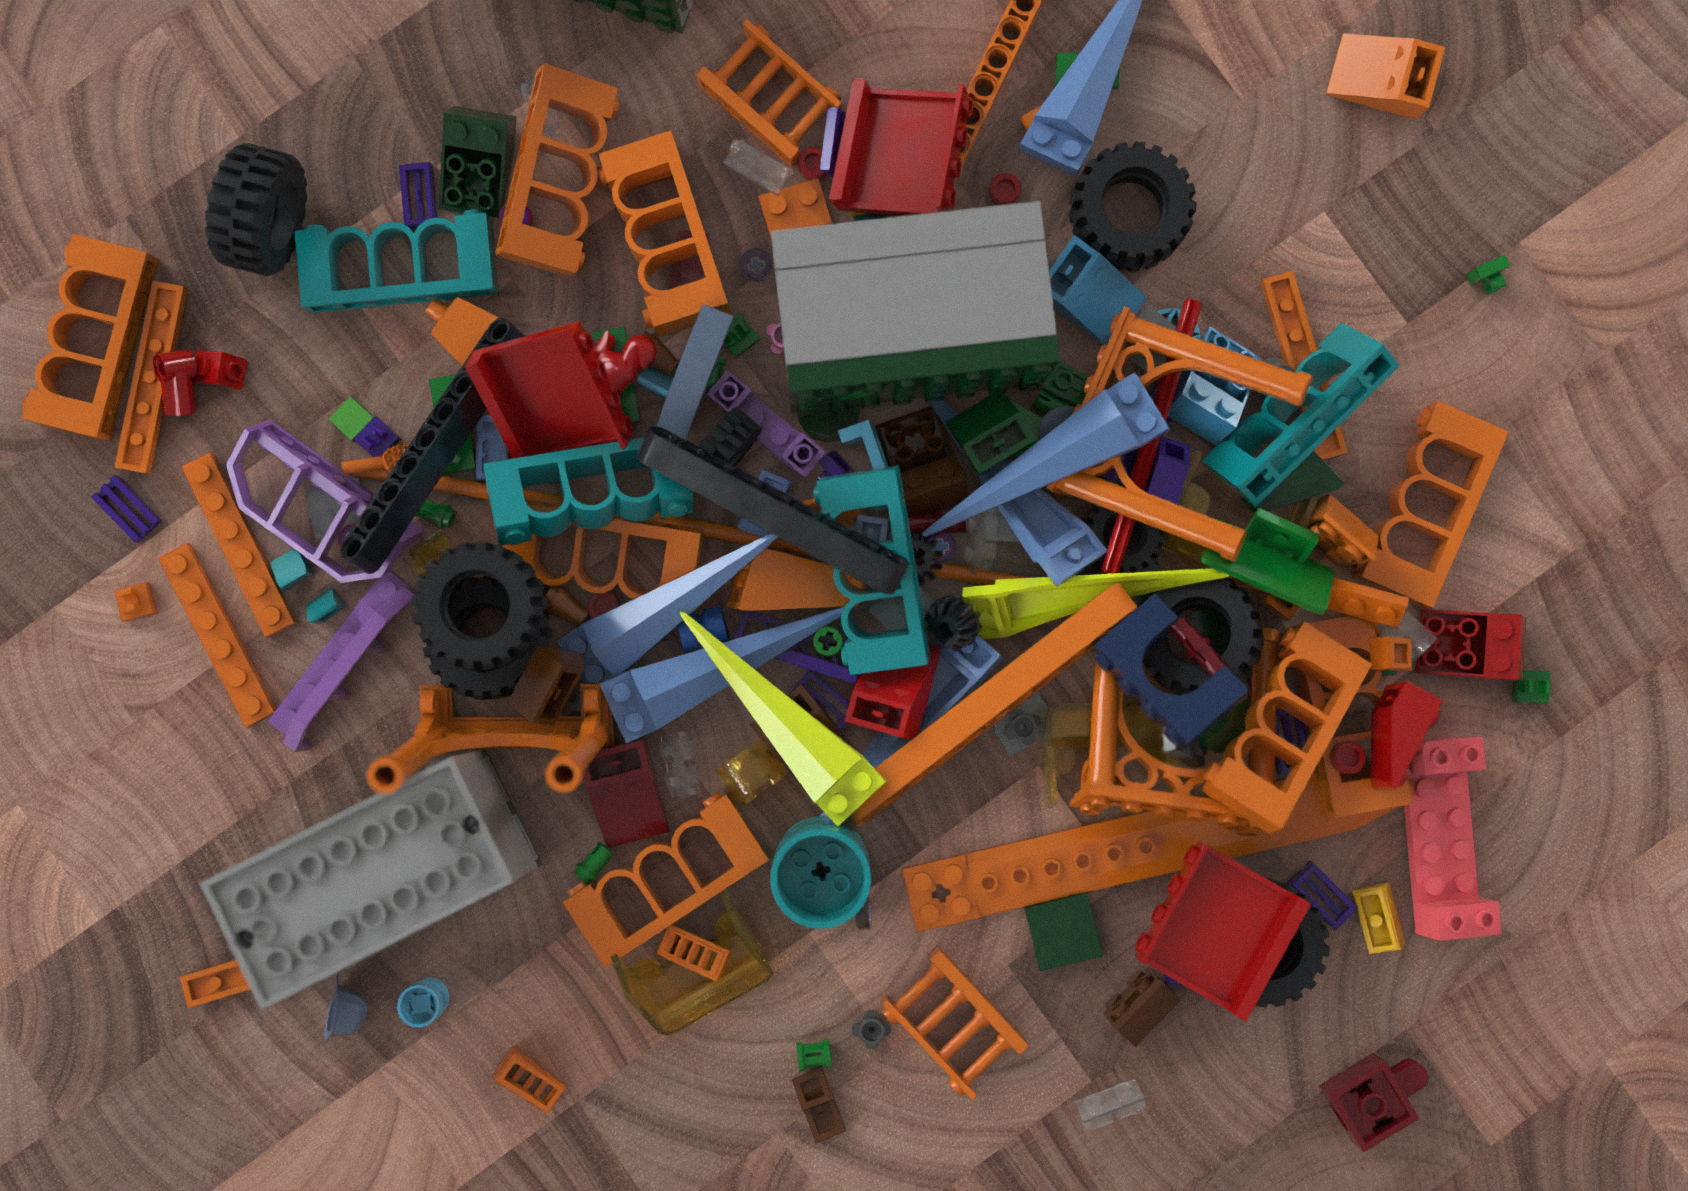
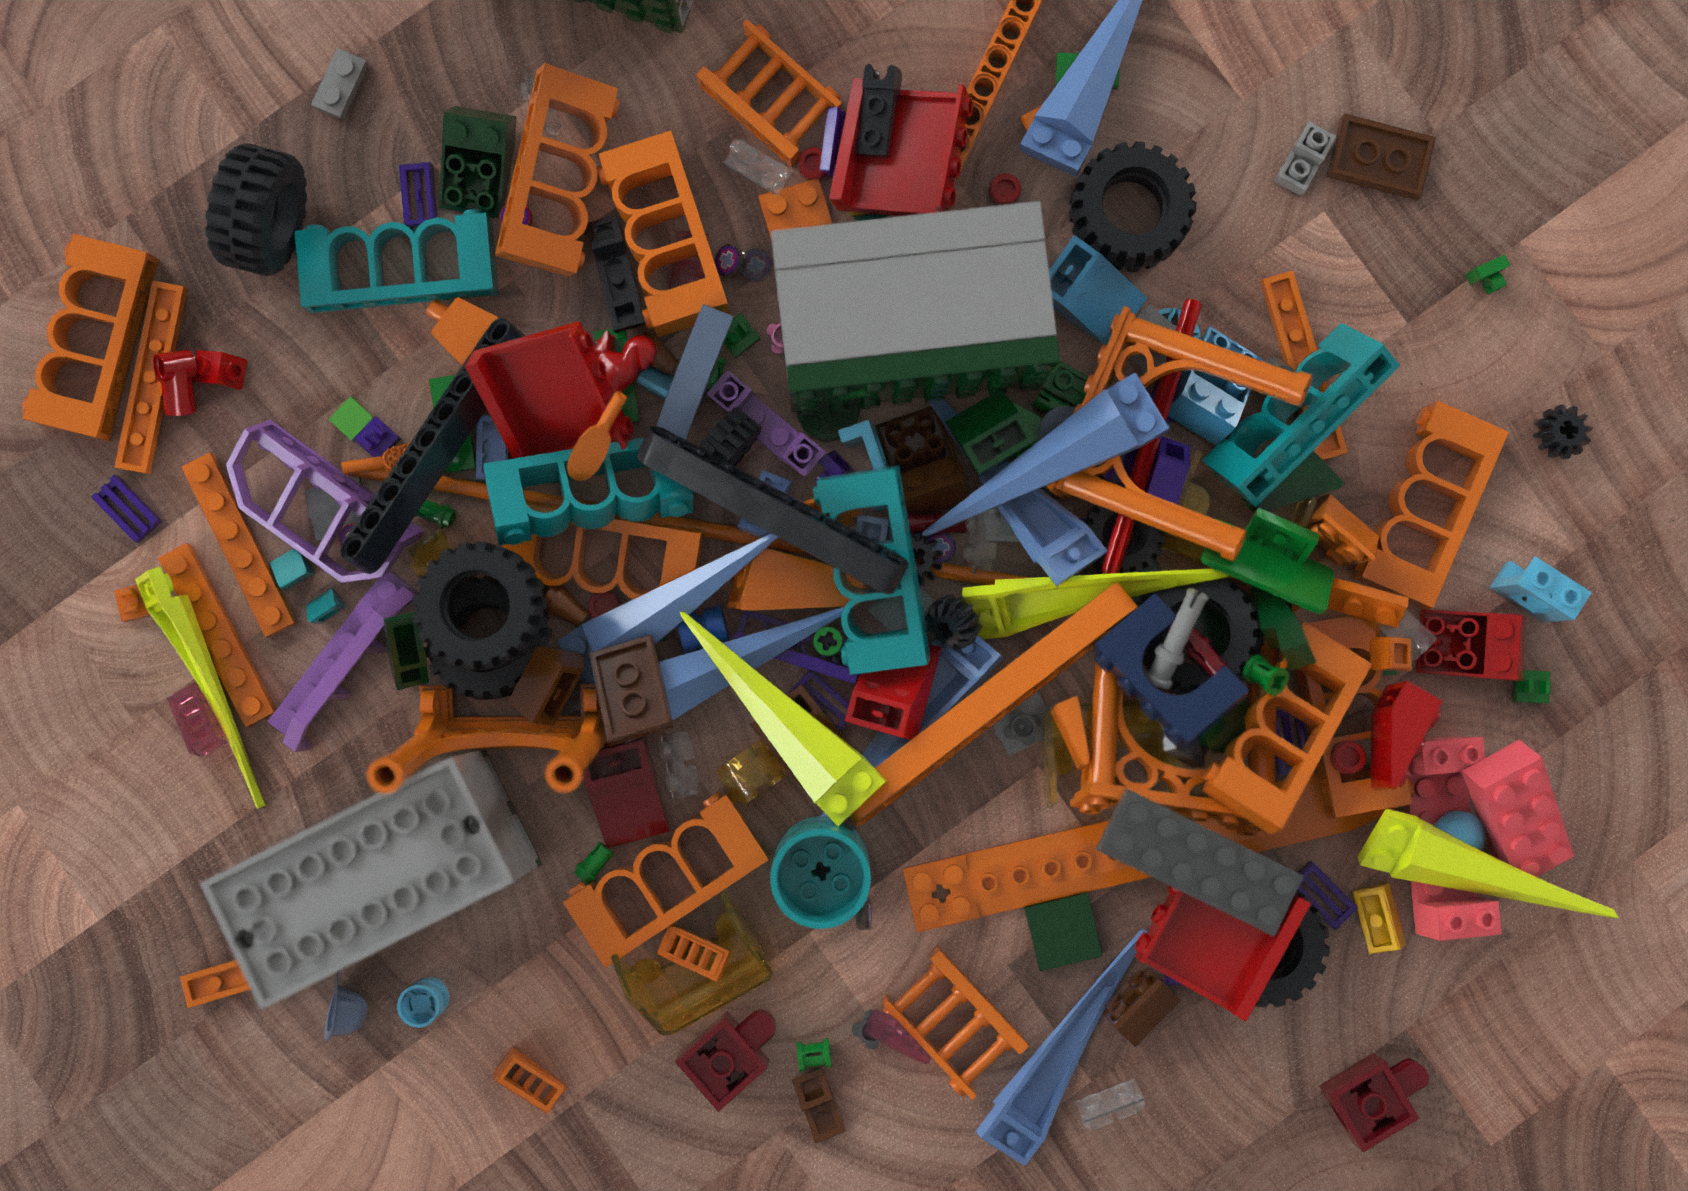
(180, 625): none -> neon yellow plate
(212, 730): none -> clear pink slope
(340, 84): none -> light grey plate
(405, 651): none -> dark green slope
(594, 442): none -> orange piece
(616, 274): none -> black slope
(631, 690): none -> reddish brown tile
(725, 1053): none -> dark red brick
(730, 261): none -> tile
(878, 112): none -> black plate
(891, 1033): none -> clear pink slope
(1032, 1097): none -> medium blue plate
(1071, 727): none -> orange slope
(1170, 653): none -> light grey pin
(1199, 862): none -> dark grey plate
(1265, 675): none -> green bush
(1282, 629): none -> dark green slope
(1305, 158): none -> light grey slope
(1381, 157): none -> reddish brown tile
(1386, 73): orange slope -> none
(1427, 855): none -> neon yellow plate
(1463, 827): none -> medium azure hair
(1518, 809): none -> coral brick
(1545, 591): none -> medium azure panel
(1558, 443): none -> black gear

